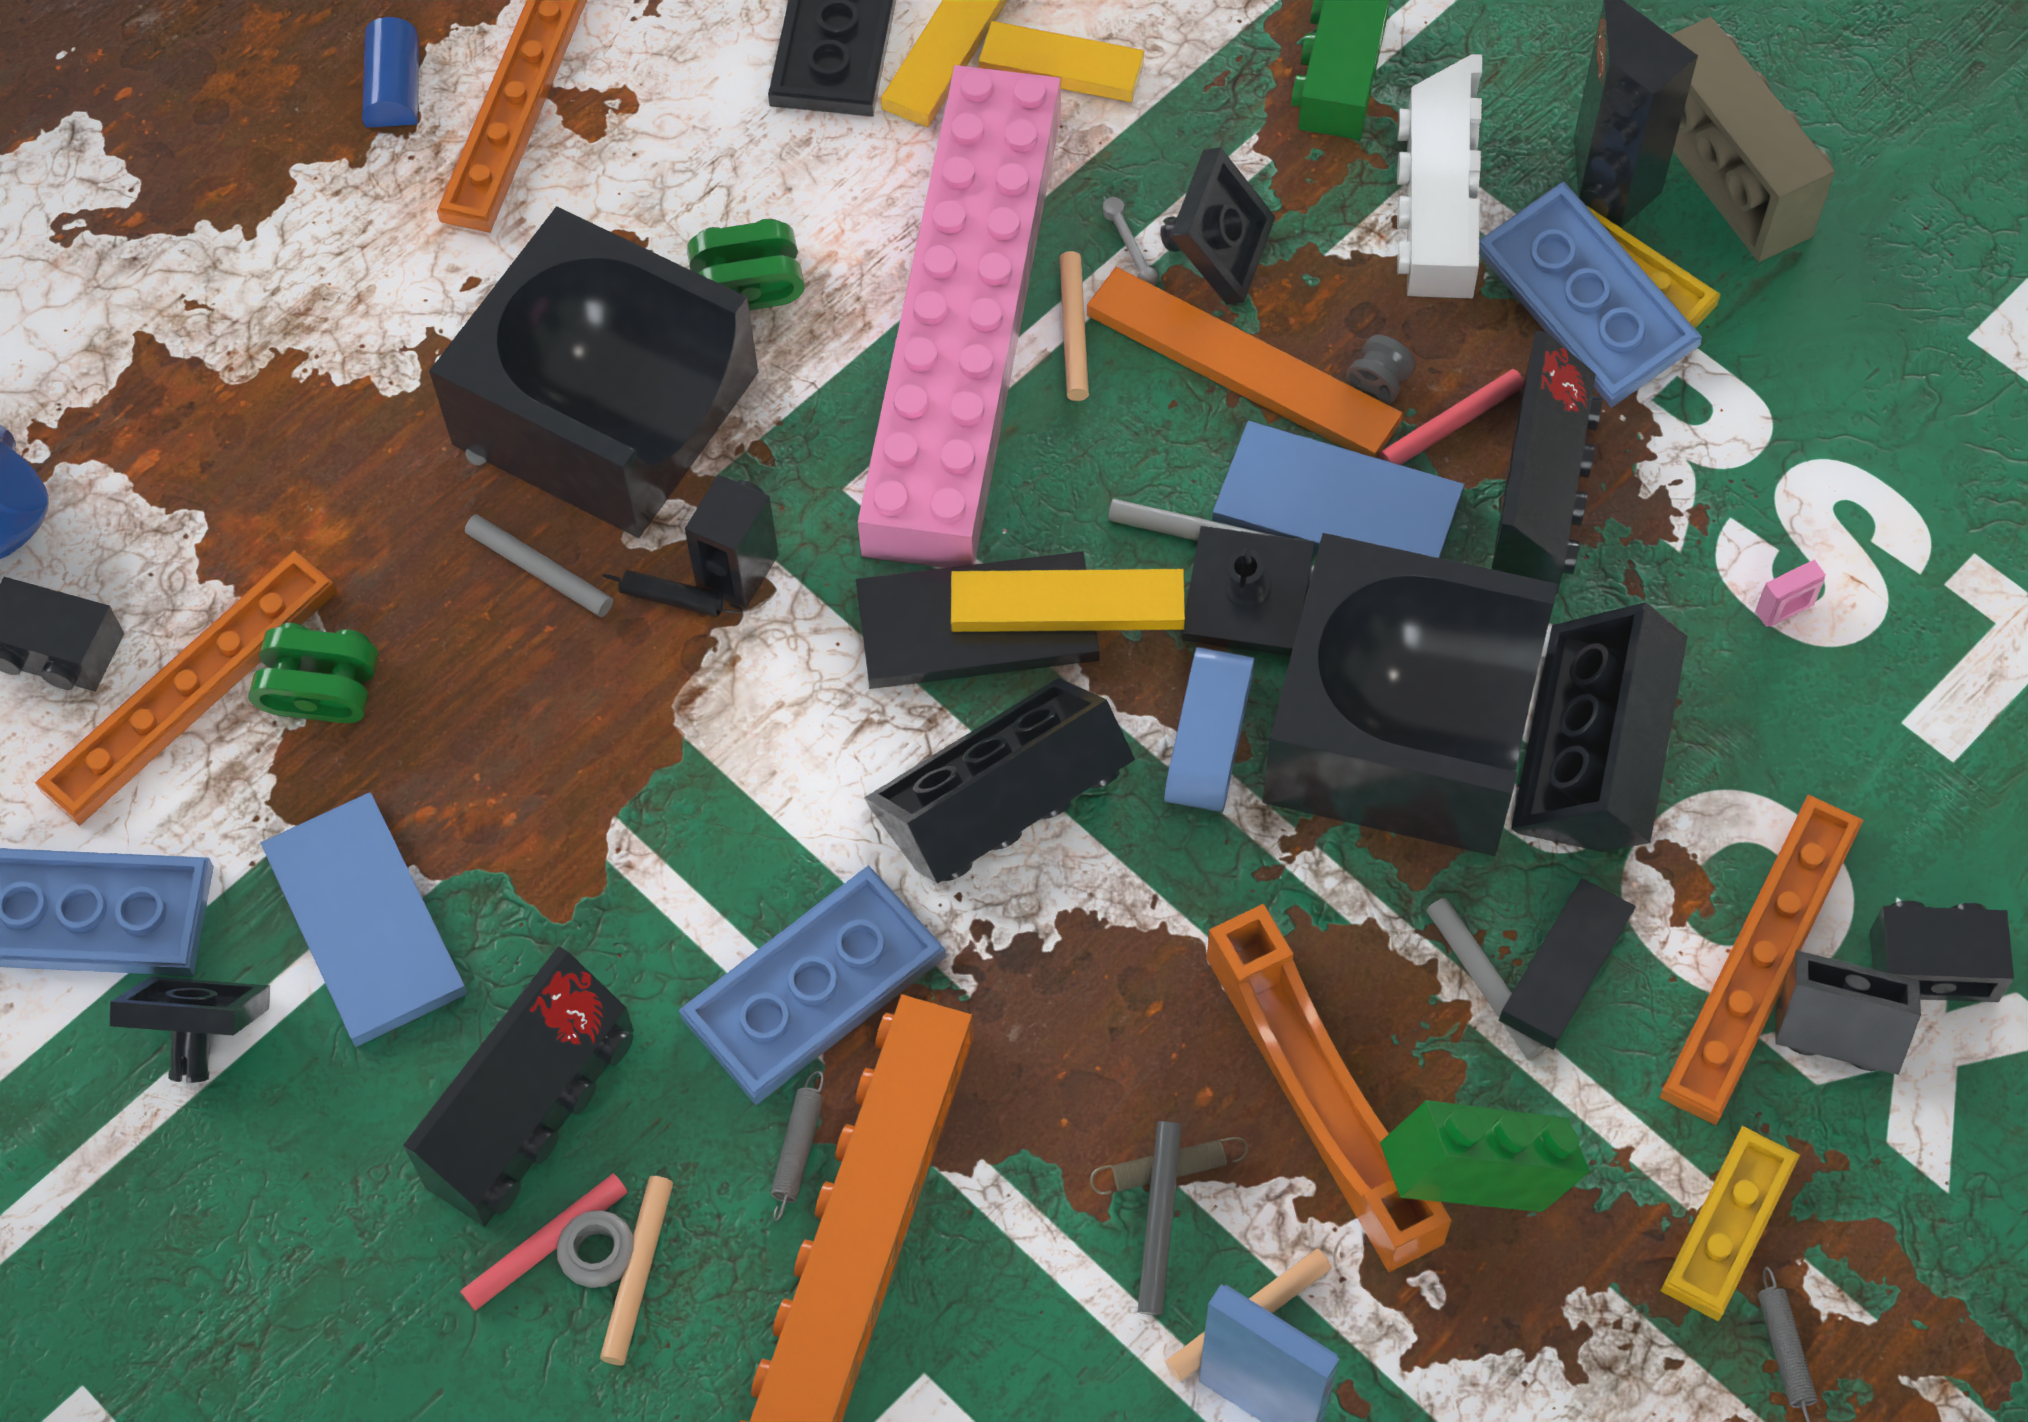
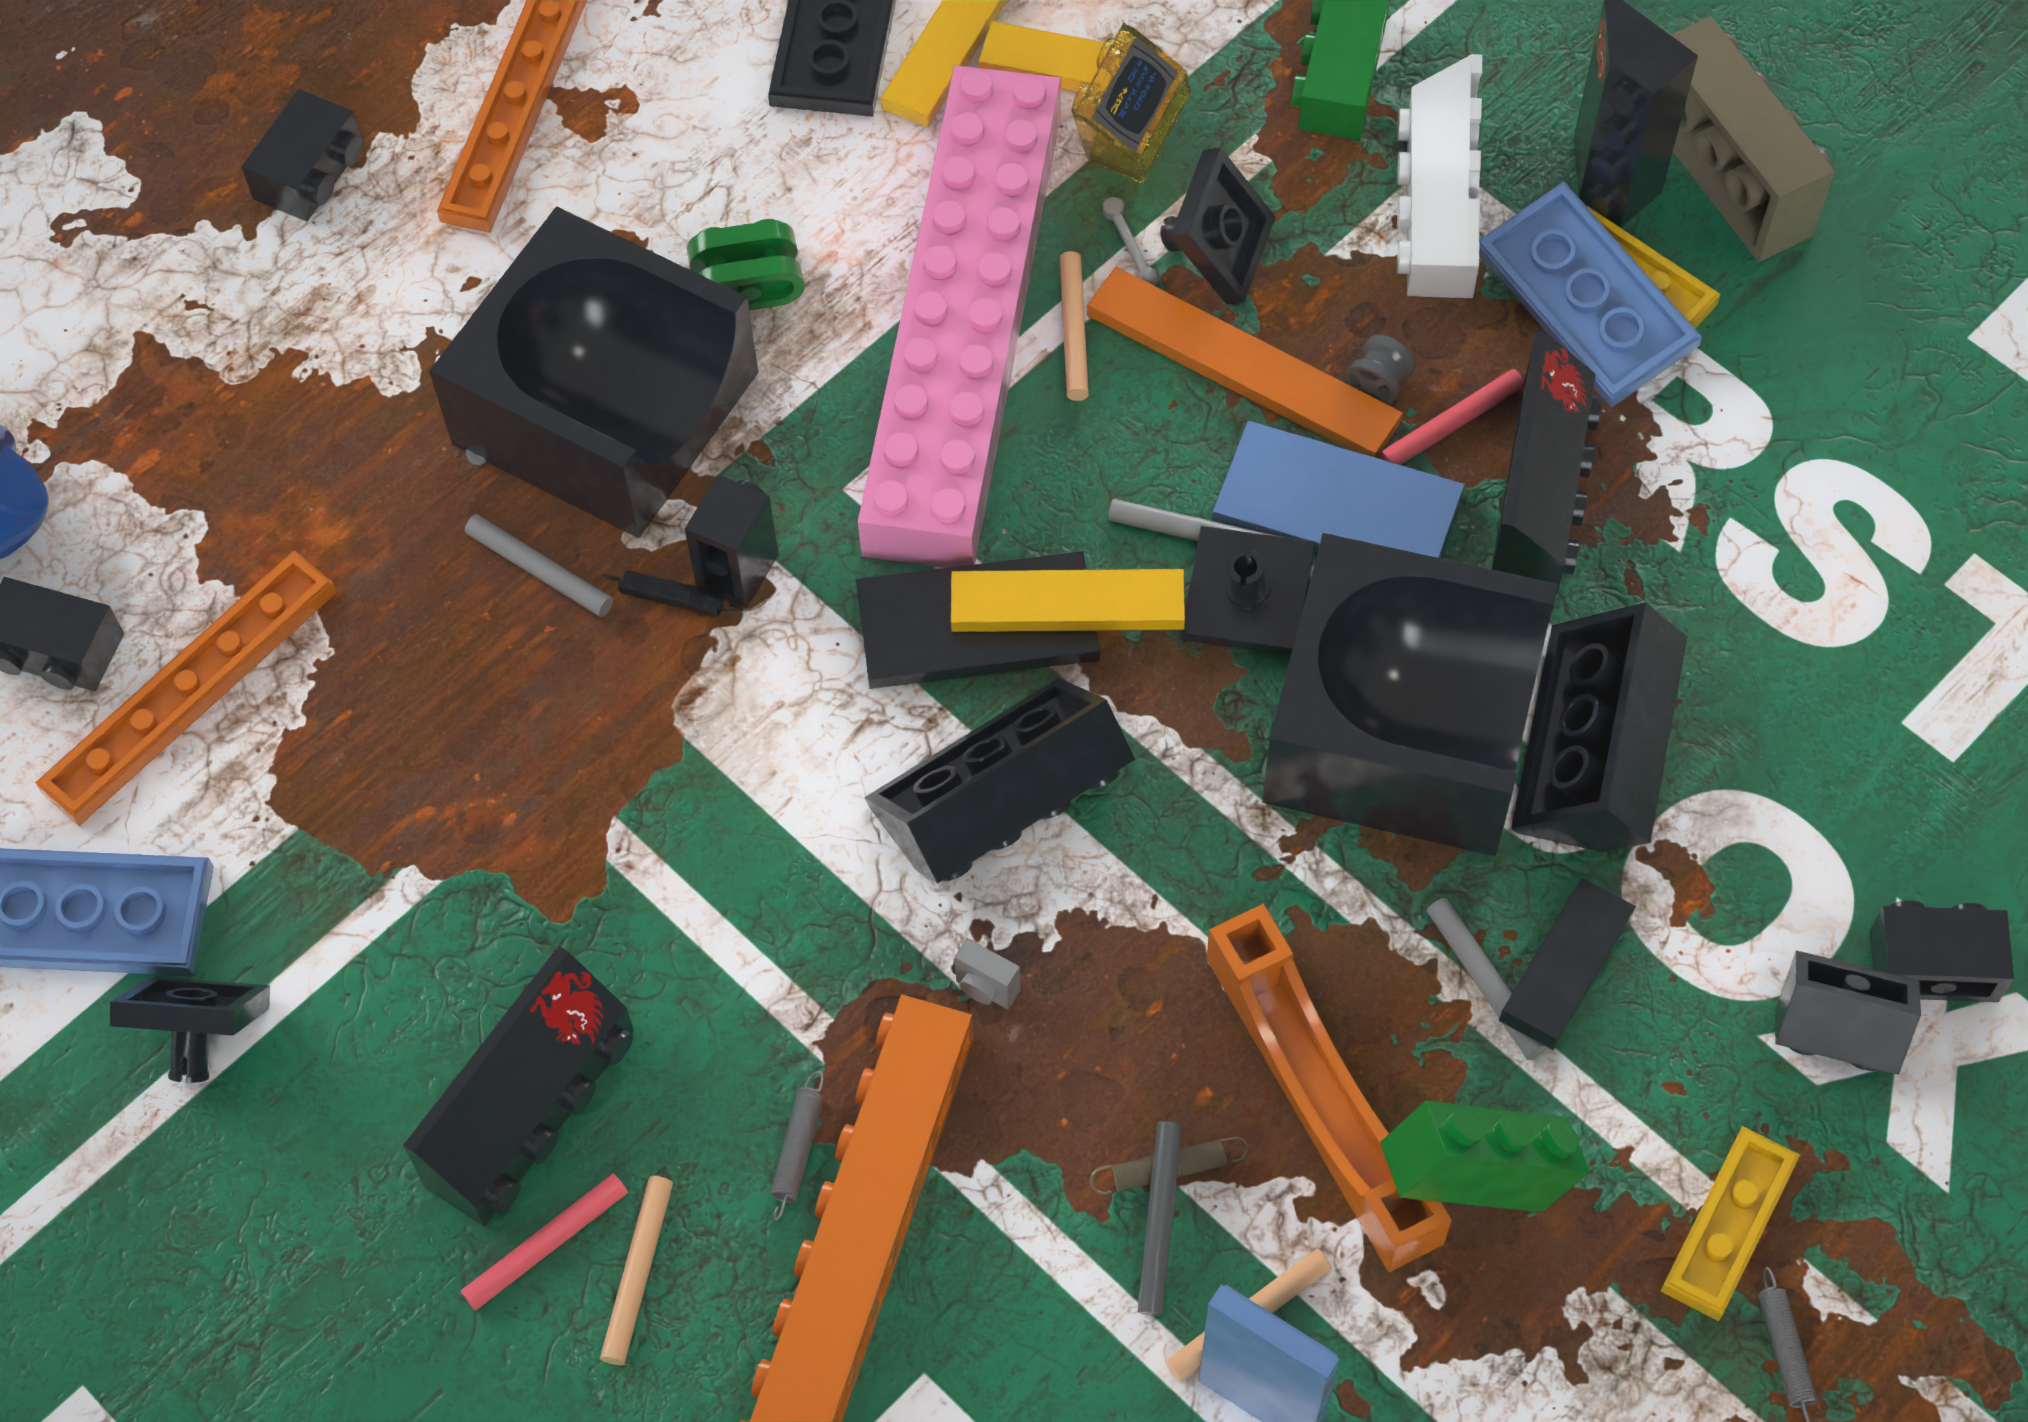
(303, 155): none -> black brick
(314, 674): green brick -> none
(363, 919): medium blue tile -> none
(390, 73): blue brick -> none
(591, 1224): light grey piece -> none
(812, 984): medium blue tile -> none
(986, 975): none -> light grey plate
(1130, 104): none -> slope
(1209, 729): medium blue beam -> none
(1760, 960): orange tile -> none
(1790, 593): bright pink tile -> none

